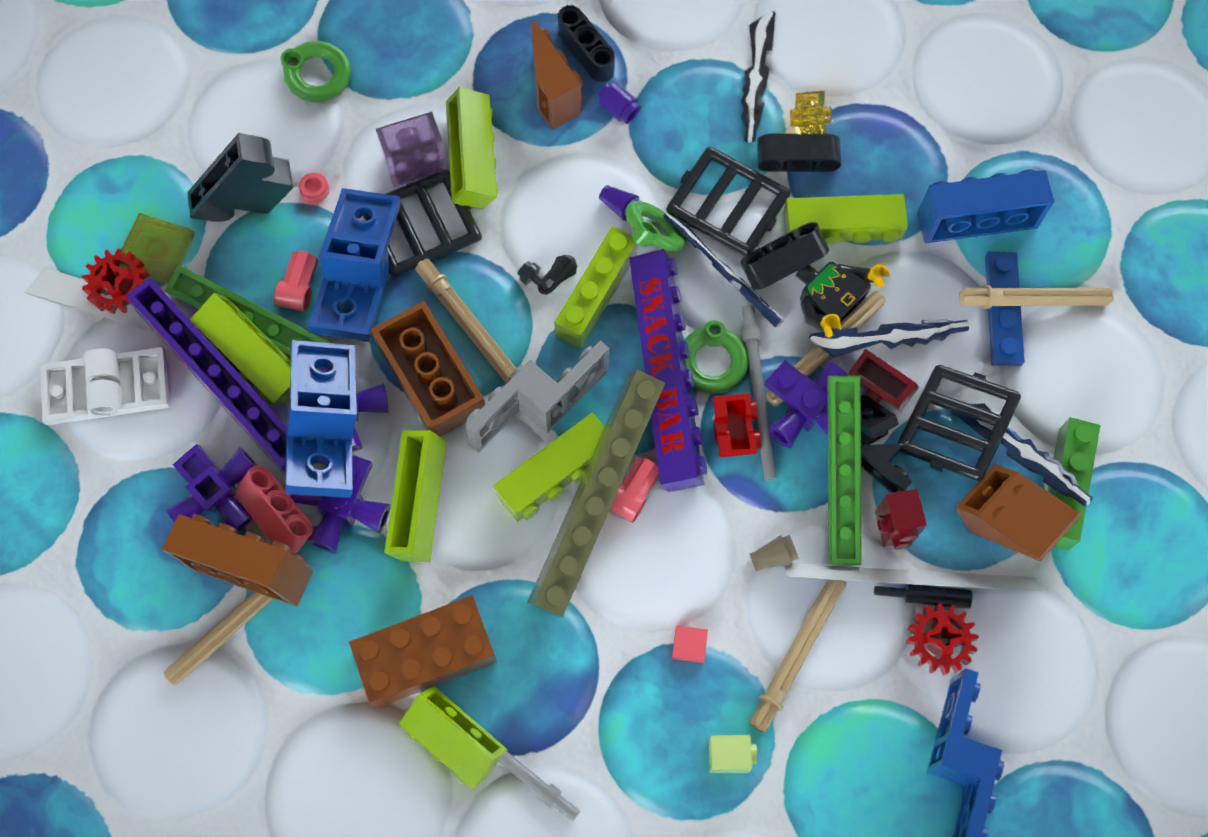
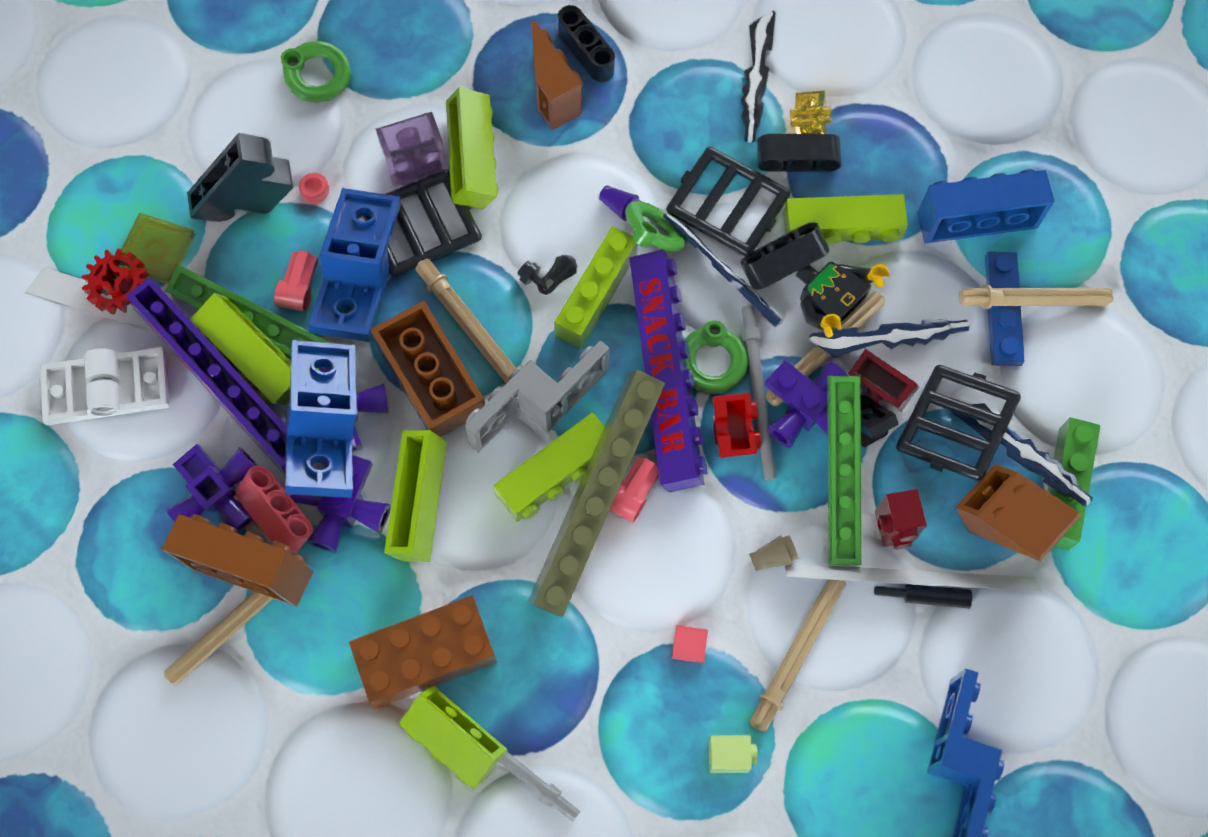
(619, 102): dark purple brick -> none
(876, 462): black slope -> none
(942, 653): red gear -> none

